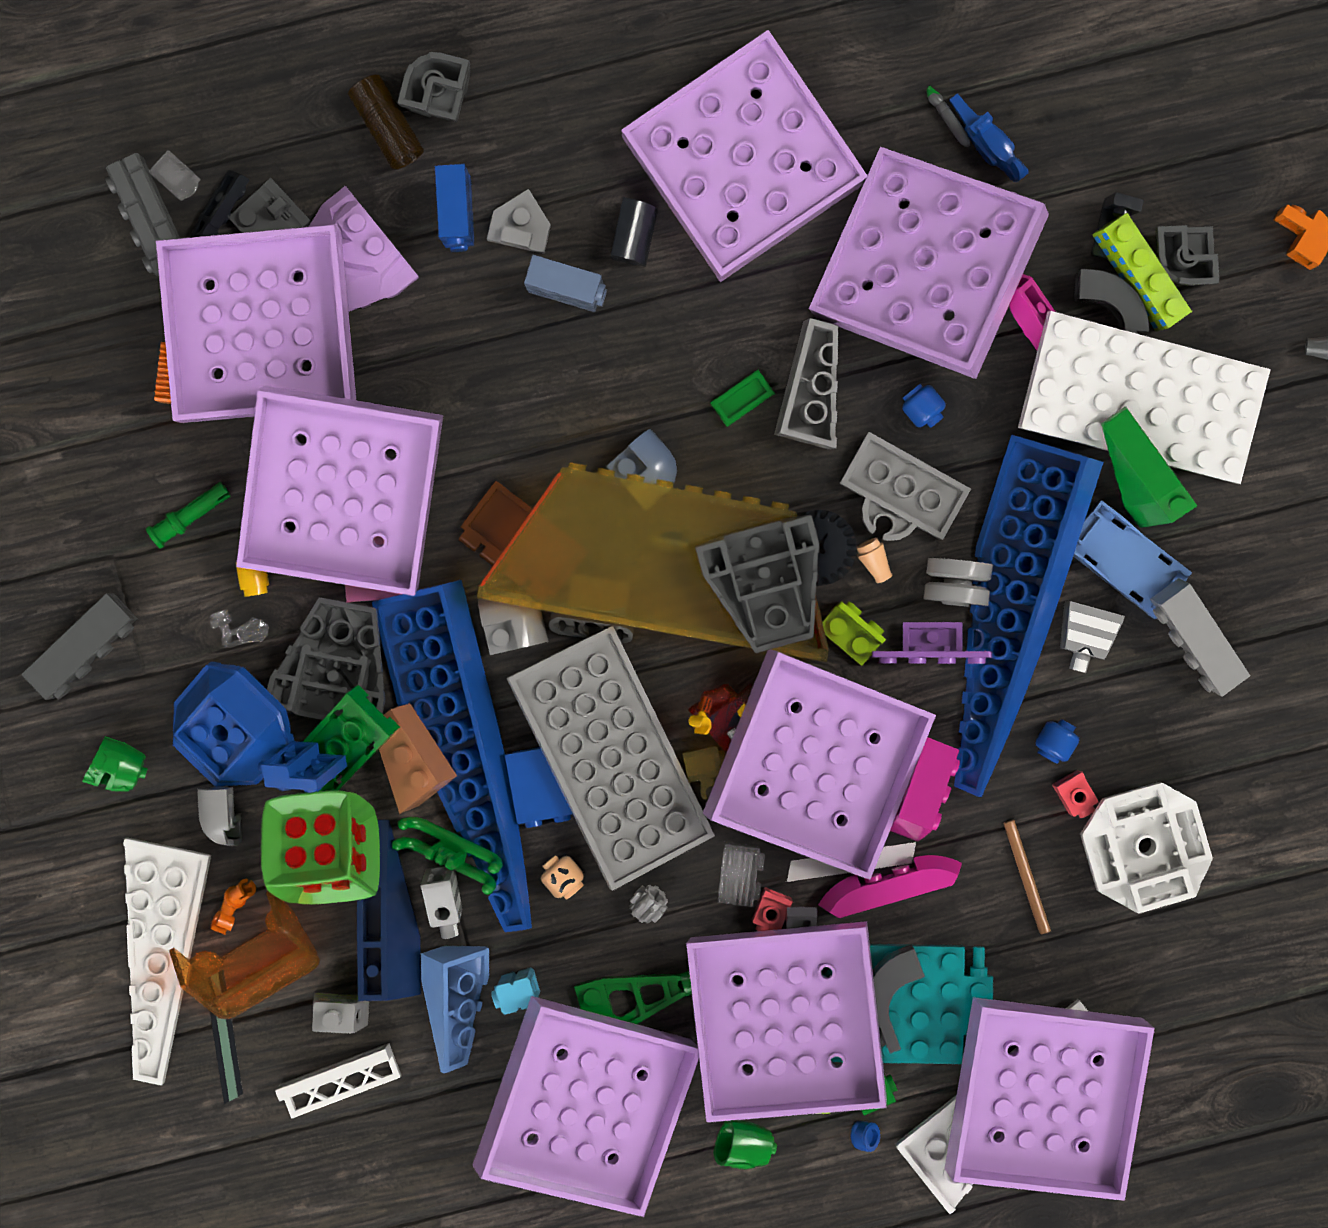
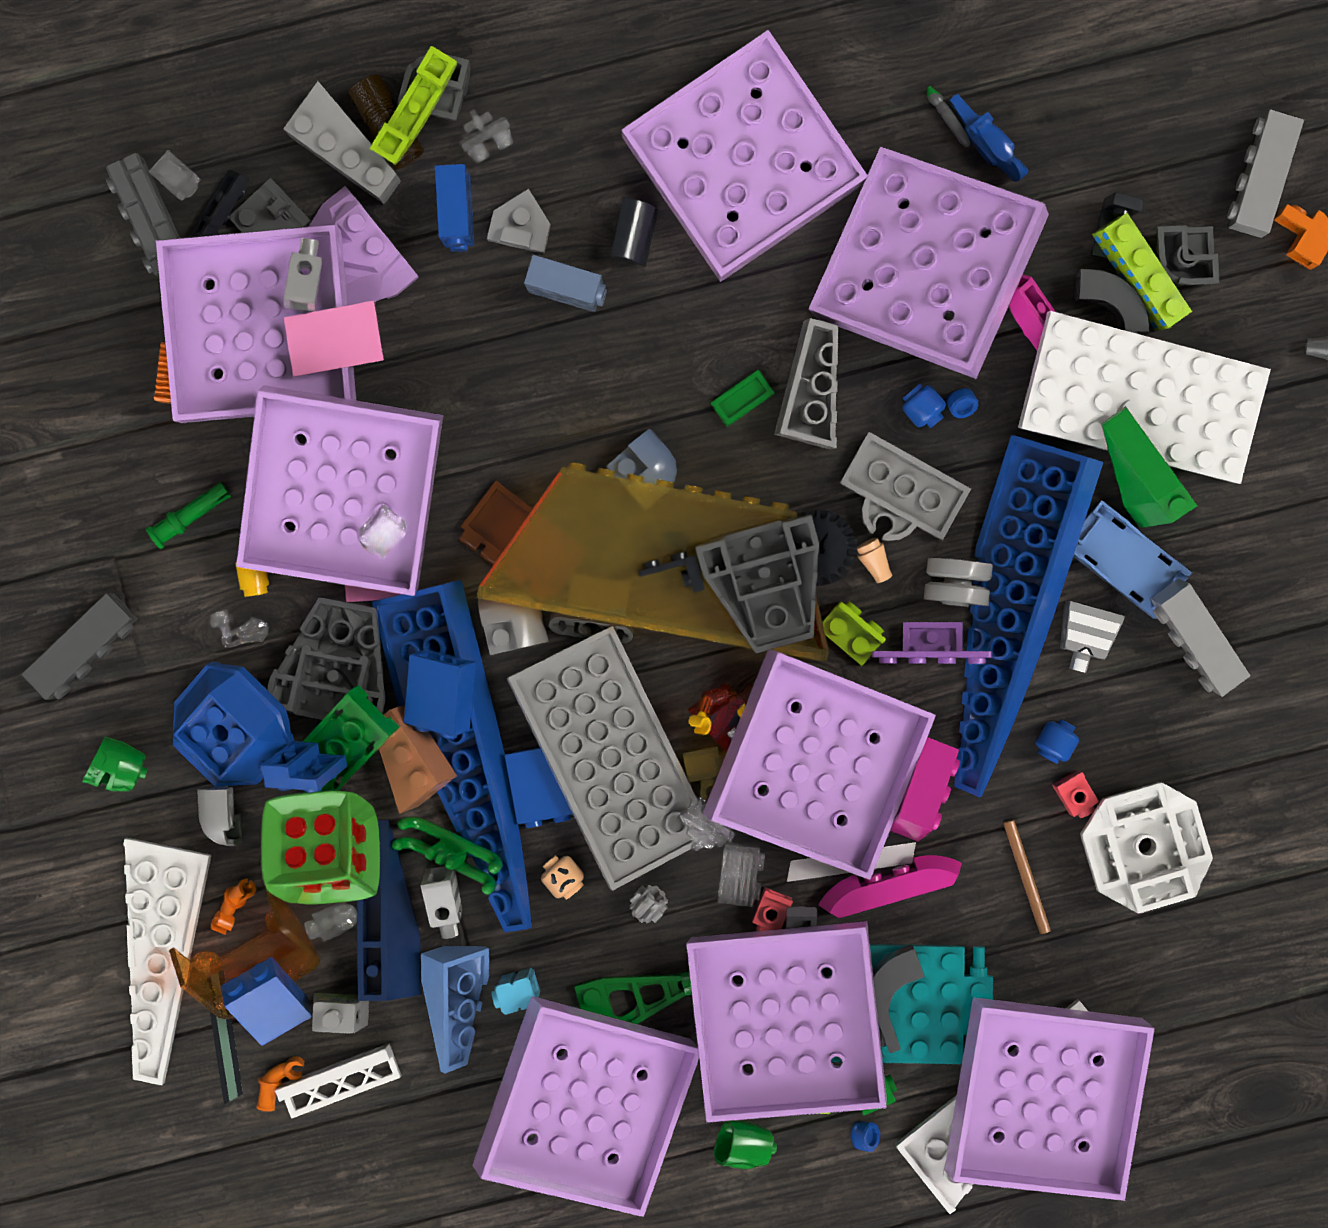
(266, 1001): none -> brick
(272, 1080): none -> orange piece
(301, 289): none -> light grey torso
(331, 921): none -> clear hips
(333, 338): none -> bright pink piece
(336, 140): none -> light grey wedge
(382, 531): none -> clear brick
(415, 106): none -> lime slope
(439, 693): none -> blue brick
(474, 143): none -> clear hips
(690, 575): none -> black bracket
(702, 829): none -> clear hips
(962, 403): none -> blue tile
(1265, 173): none -> light grey brick

